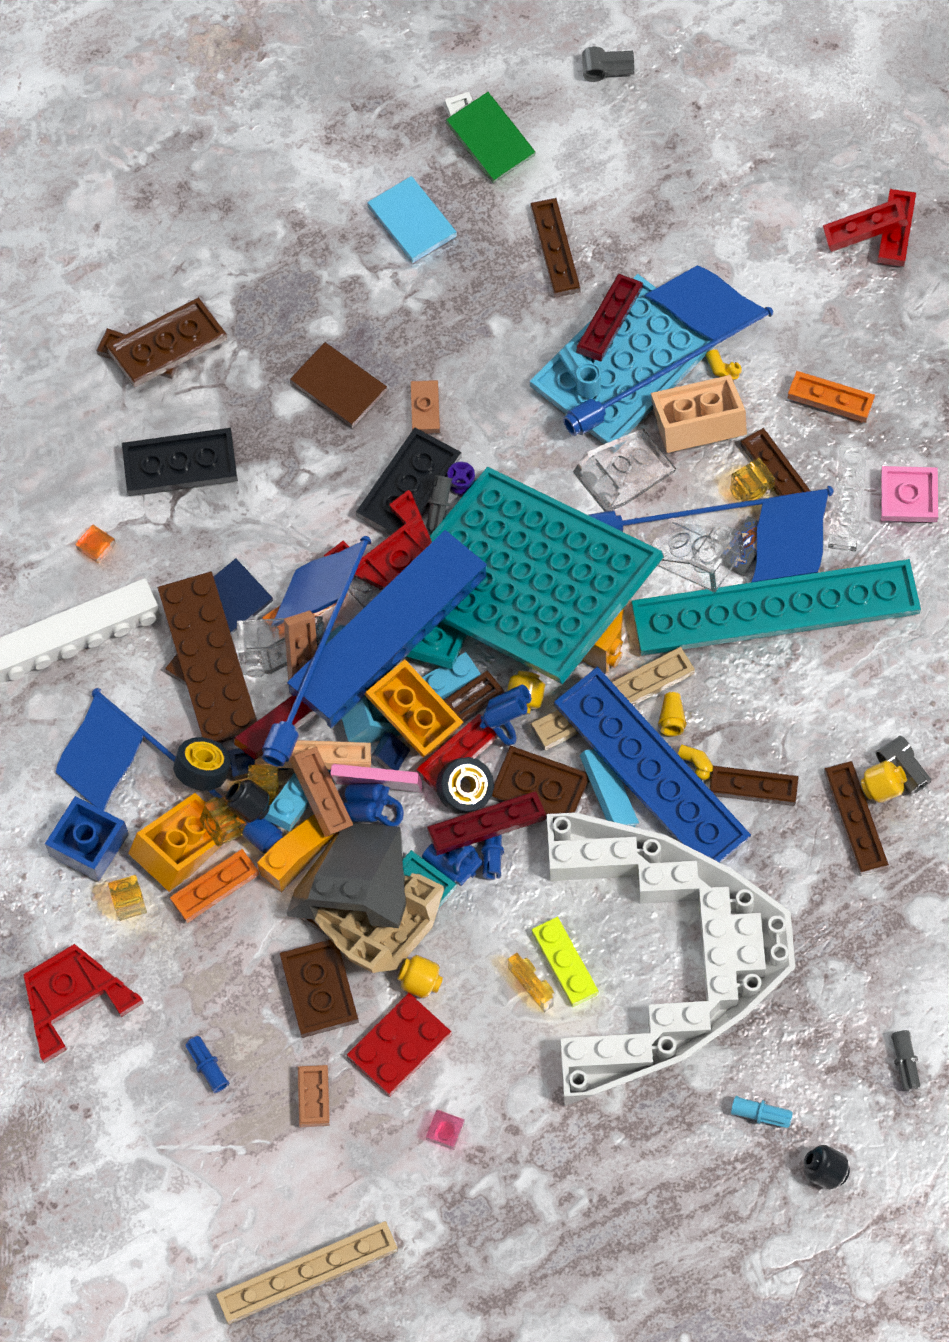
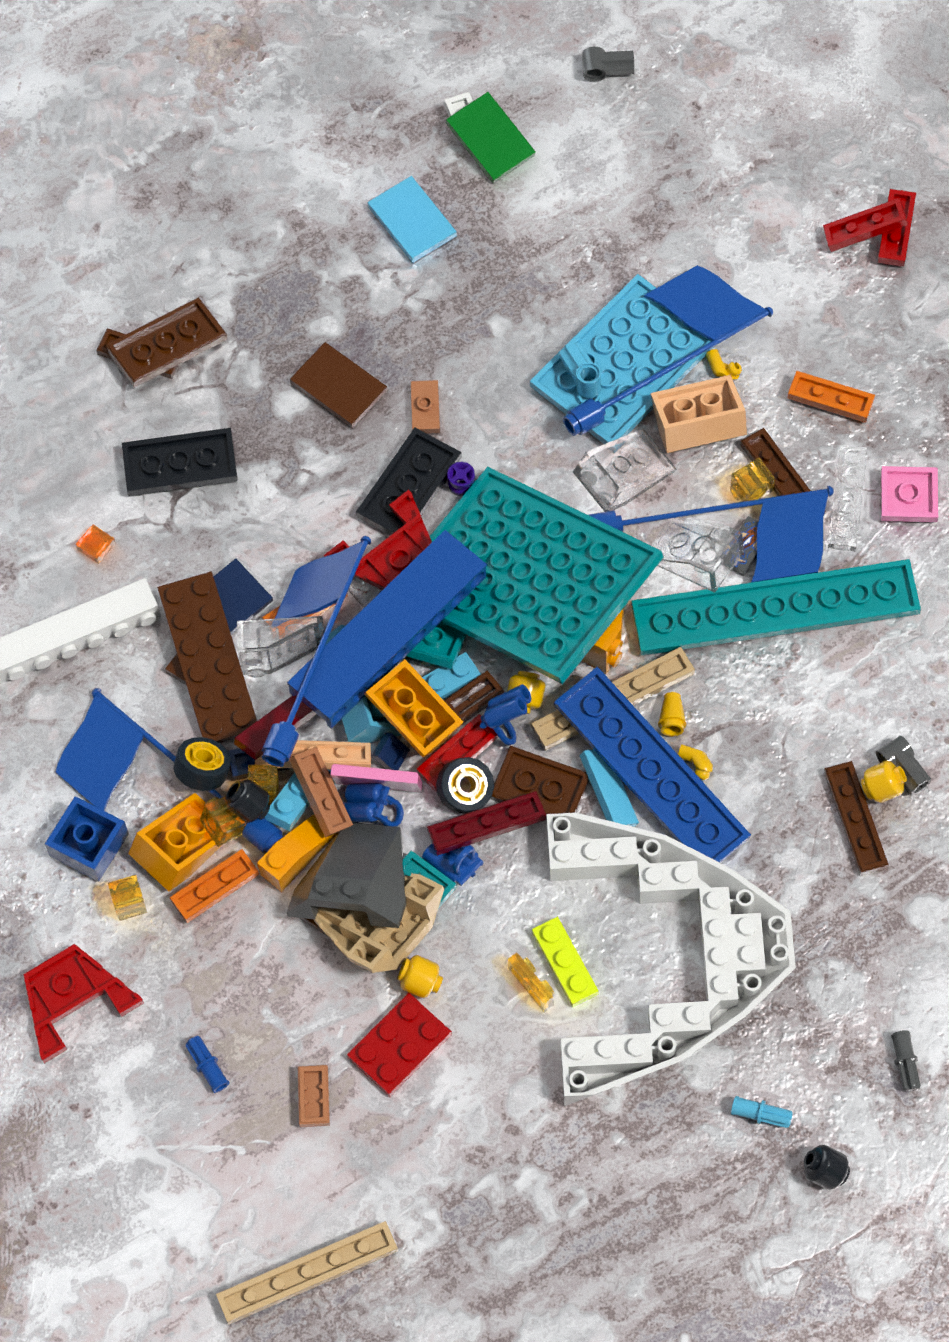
(300, 641): nougat plate -> none
(319, 988): reddish brown plate -> none
(438, 501): dark grey axle -> none
(445, 1129): clear pink plate -> none
(492, 857): blue axle -> none
(555, 247): reddish brown tile -> none
(609, 317): dark red tile -> none
(754, 785): reddish brown tile -> none

